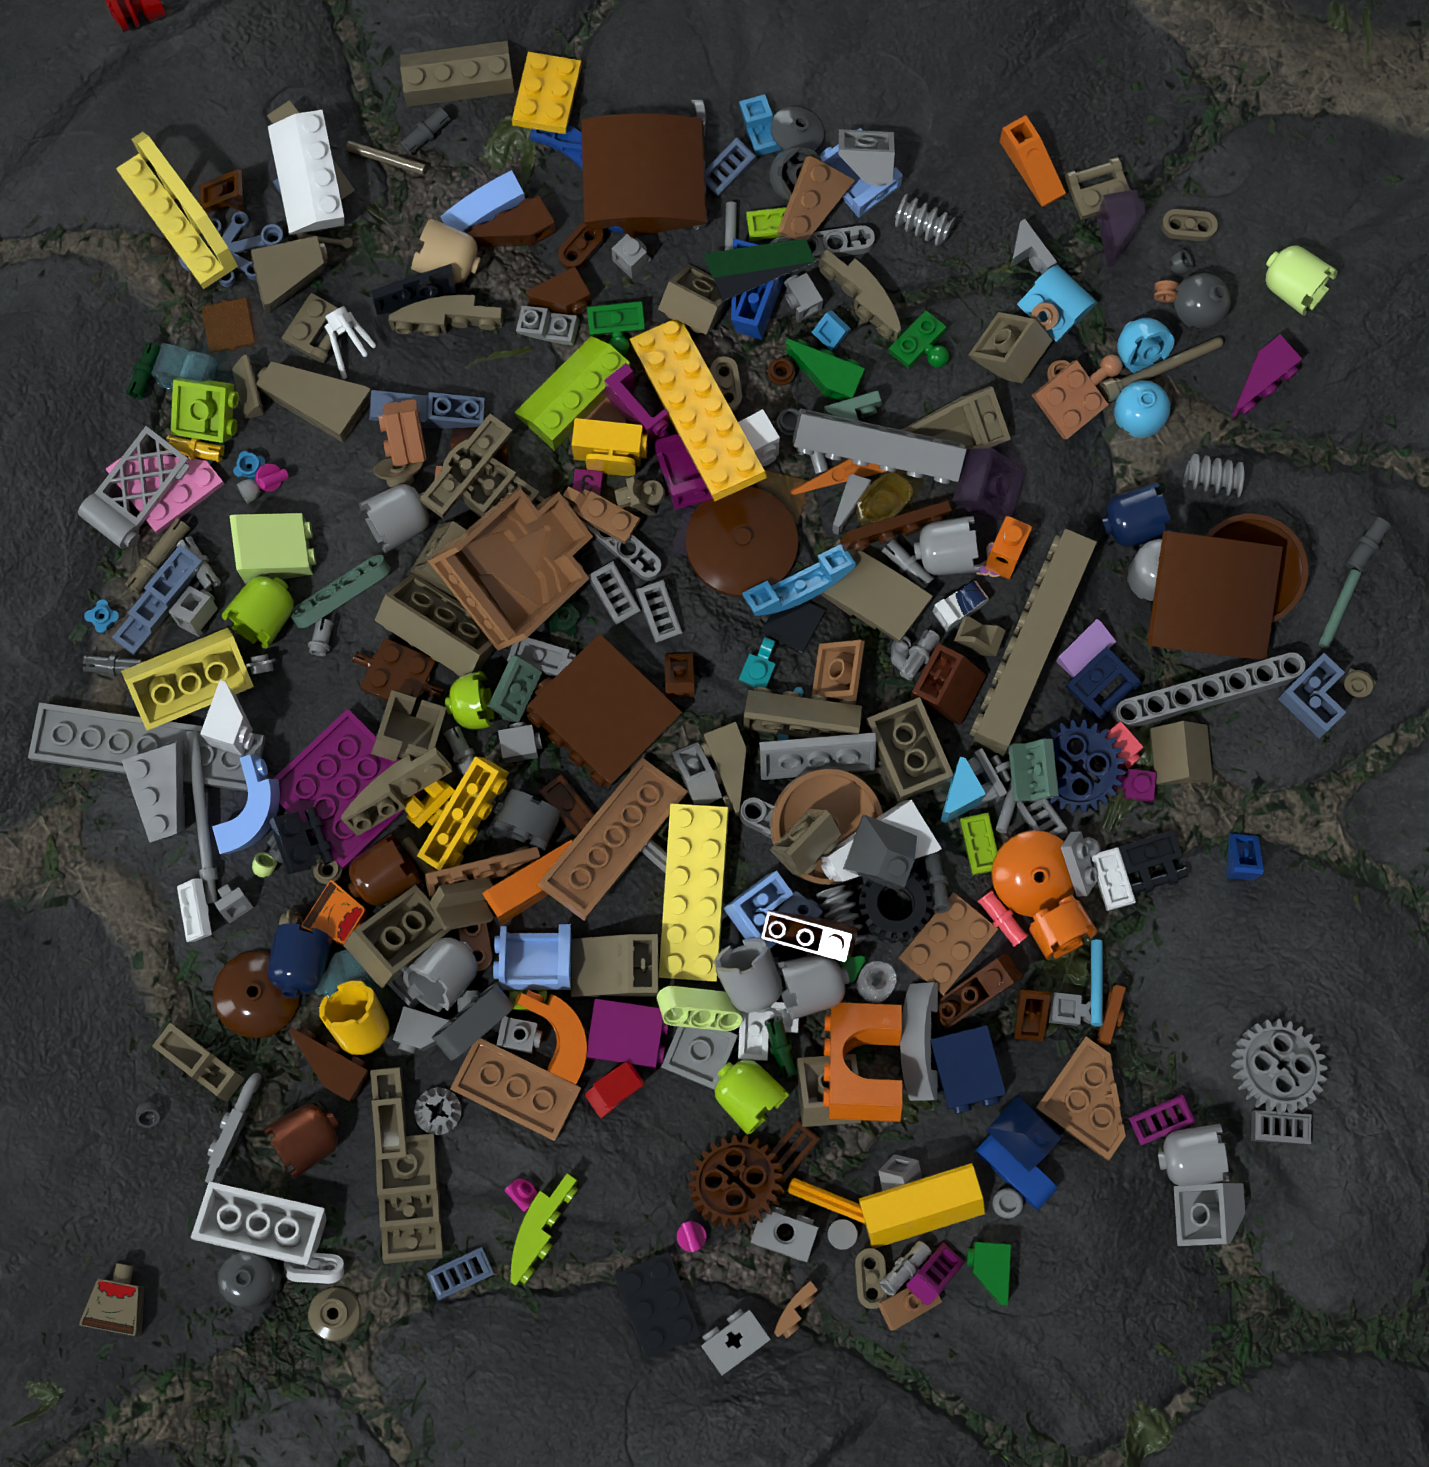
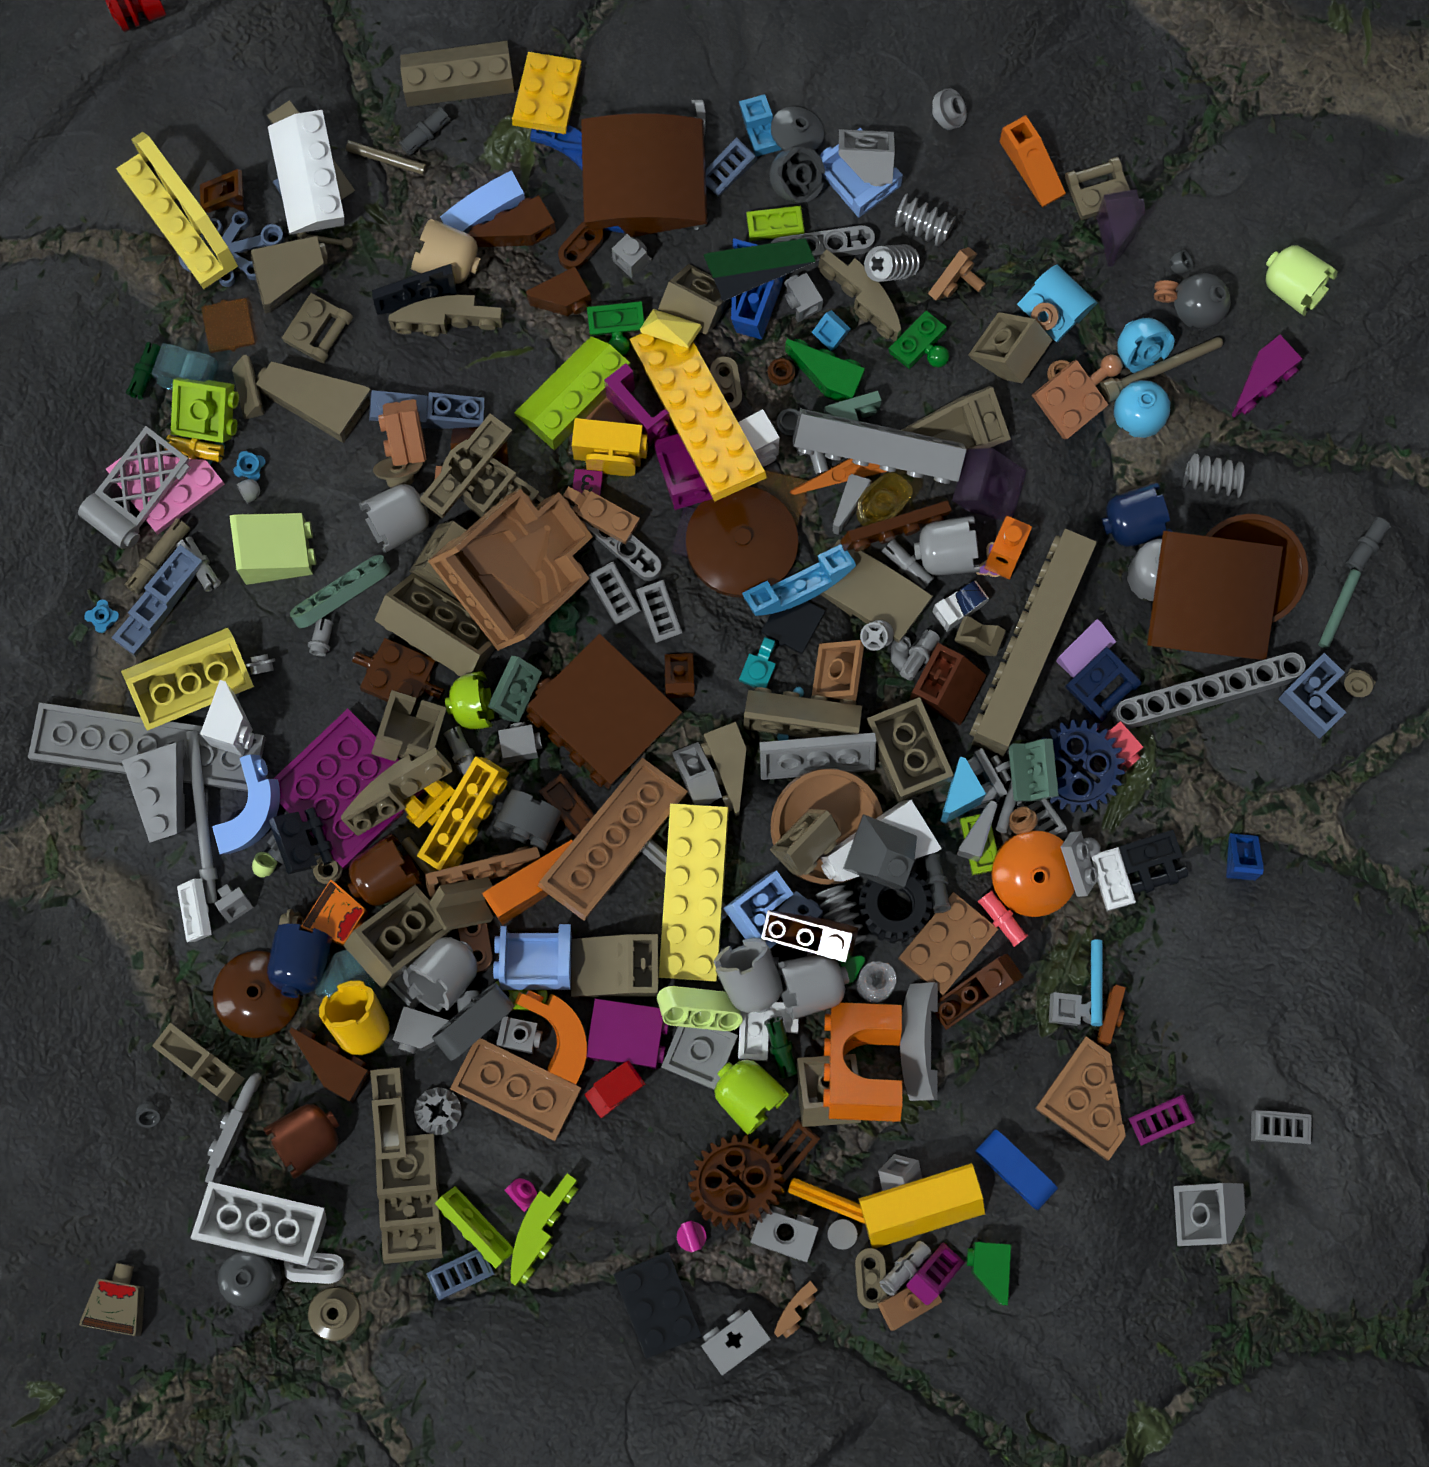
(112, 665): dark grey pin -> none
(193, 610): light grey brick -> none
(260, 609): lime cylinder -> none
(270, 477): dark pink plate -> none
(343, 322): white plant -> none
(474, 1227): none -> lime plate
(541, 655): light grey hinge -> none
(547, 326): light grey slope -> none
(640, 496): dark tan hips -> none
(670, 328): none -> light yellow slope
(730, 224): light grey bar -> none
(761, 824): light grey piece -> none
(812, 199): medium nougat wing -> none
(871, 637): none -> light grey wheel
(891, 262): none -> light grey piece
(949, 109): none -> light grey plate
(959, 267): none -> medium nougat plate
(968, 1069): dark blue panel -> none
(974, 843): none -> light grey slope
(1007, 1203): light grey tile -> none
(1022, 820): none -> medium nougat plate
(1024, 1133): dark blue slope -> none
(1029, 245): light grey slope -> none
(1031, 1014): reddish brown slope -> none
(1062, 928): orange brick -> none
(1138, 785): magenta plate -> none
(1181, 753): dark tan slope -> none
(1188, 225): dark tan plate -> none
(1195, 1156): light grey cylinder -> none
(1263, 1083): light grey gear -> none

